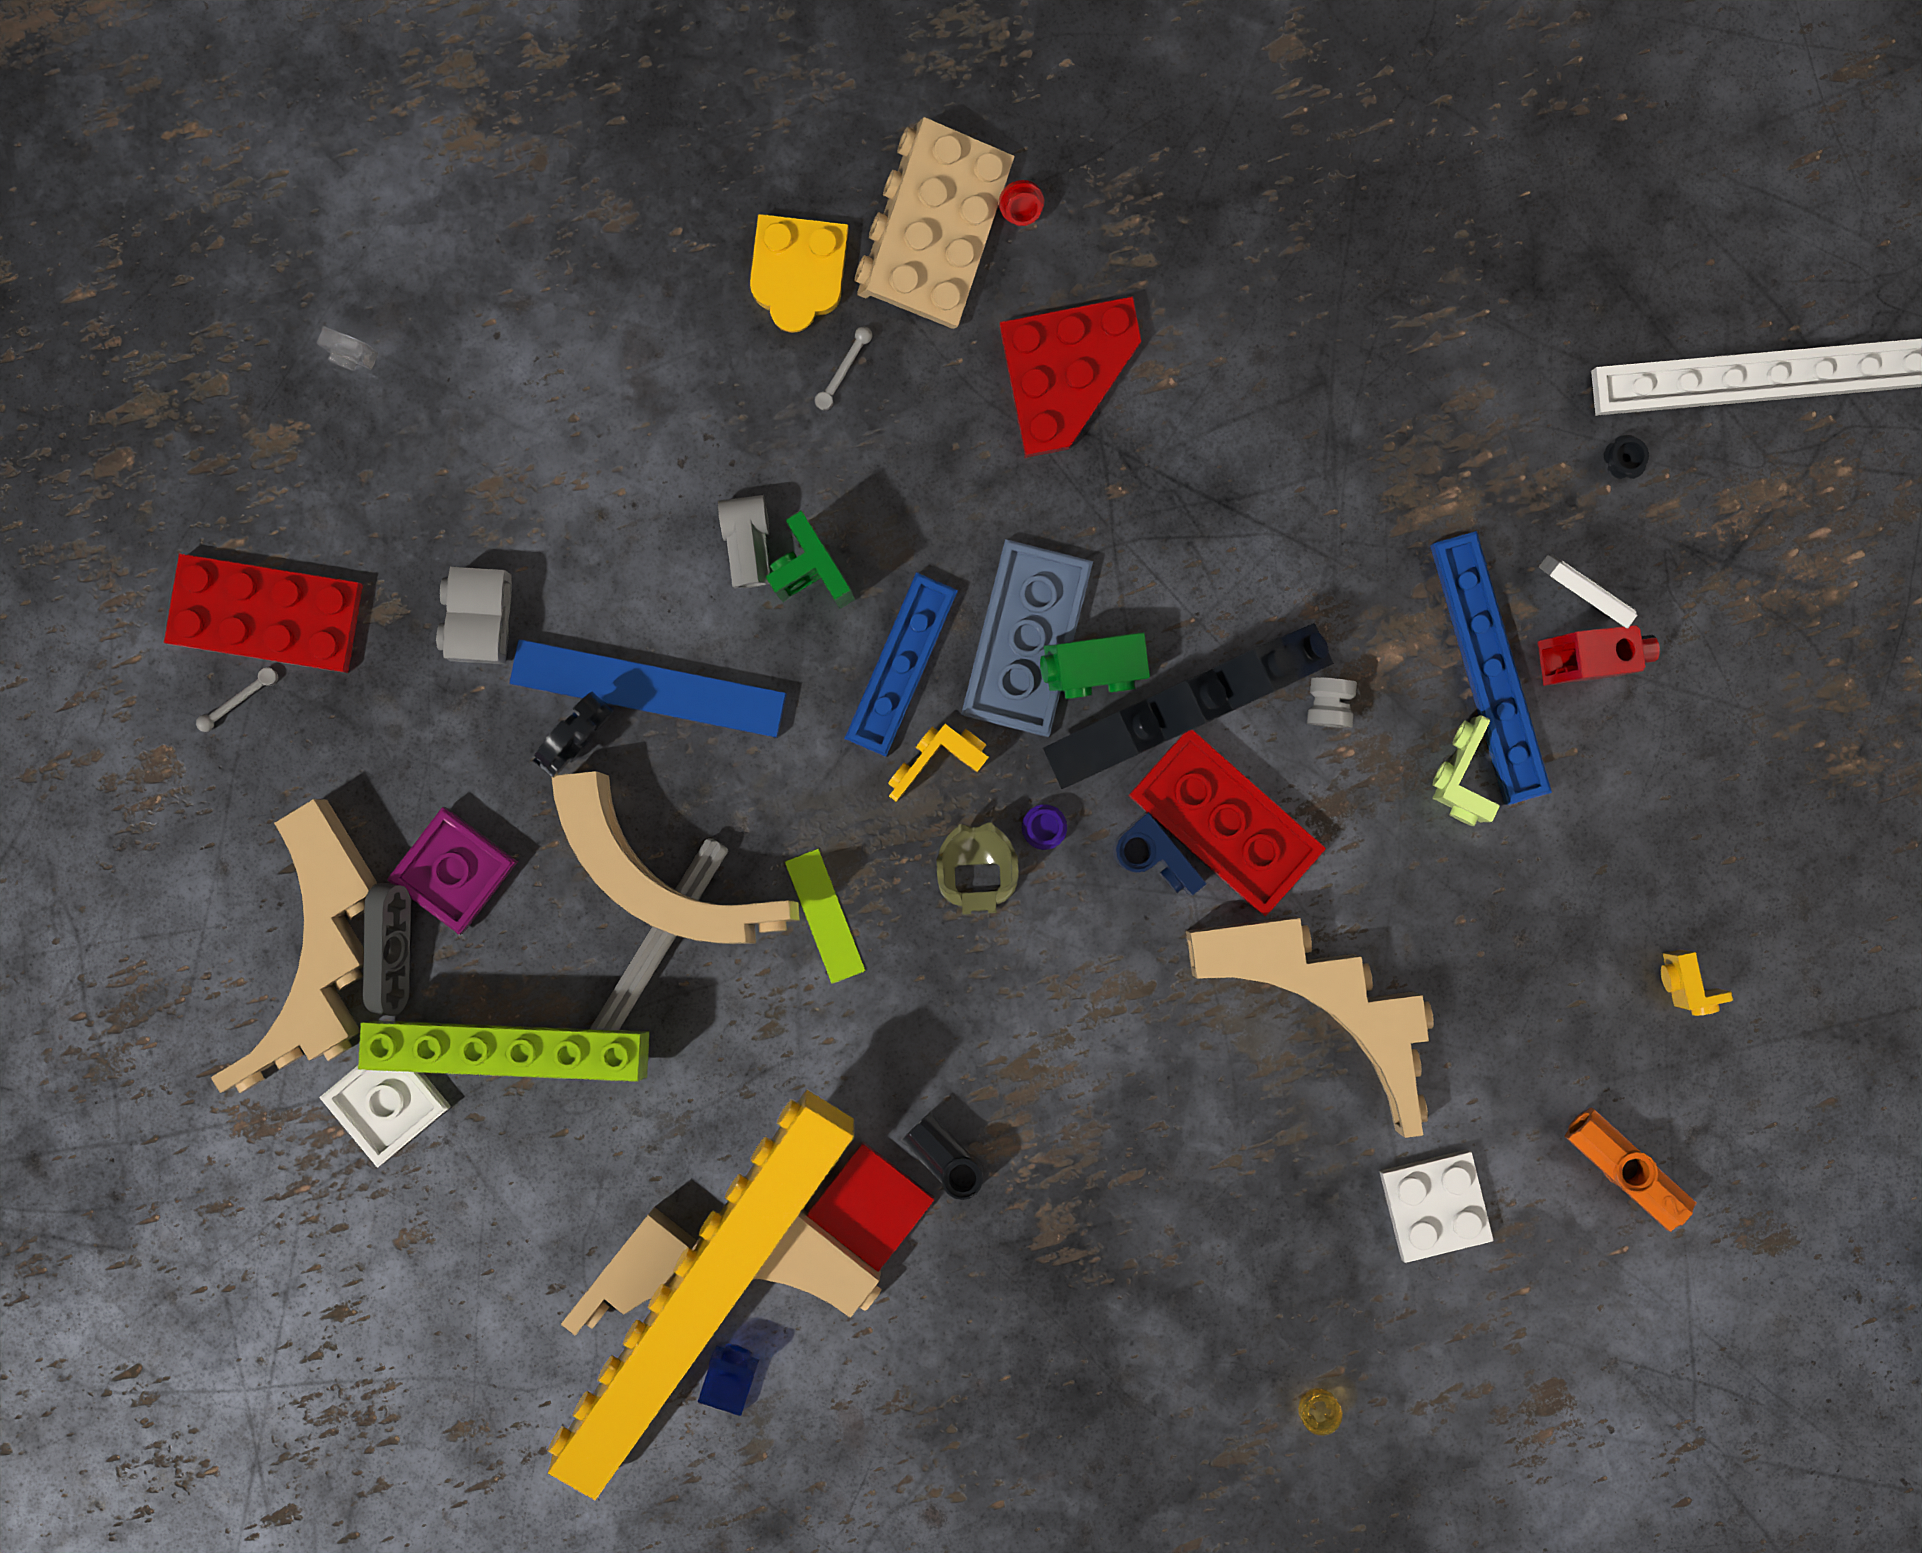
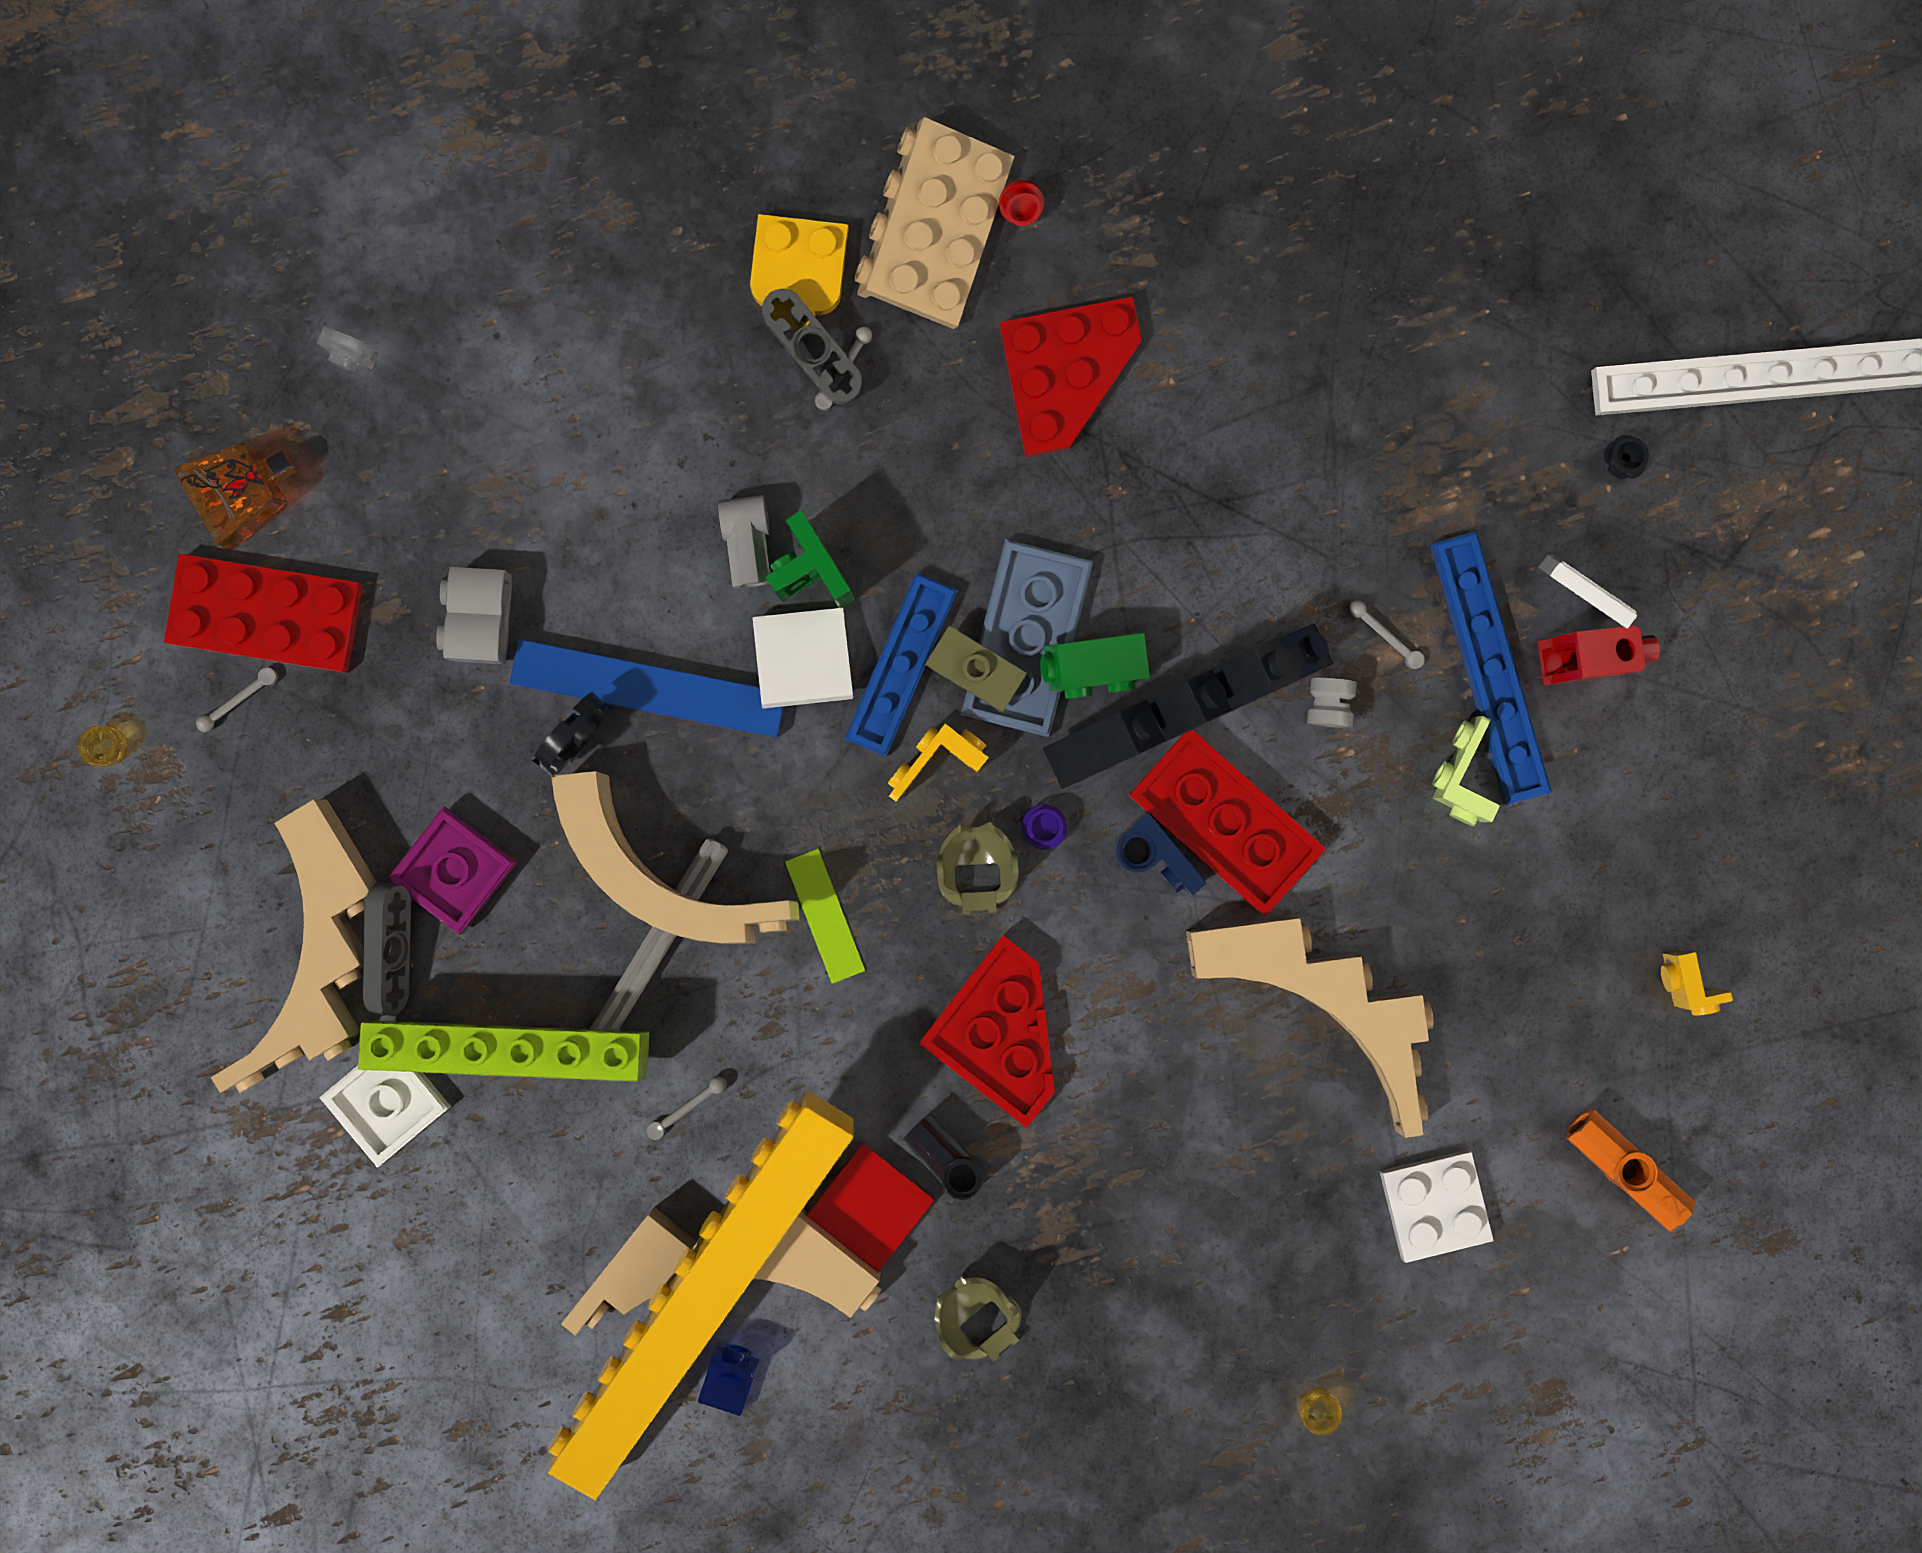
(113, 754): none -> clear yellow bush
(236, 490): none -> clear orange torso
(657, 1129): none -> light grey hinge
(781, 327): none -> dark grey beam
(802, 658): none -> white tile
(960, 1304): none -> olive helmet
(975, 669): none -> olive plate
(999, 1033): none -> red plate
(1413, 659): none -> light grey hinge

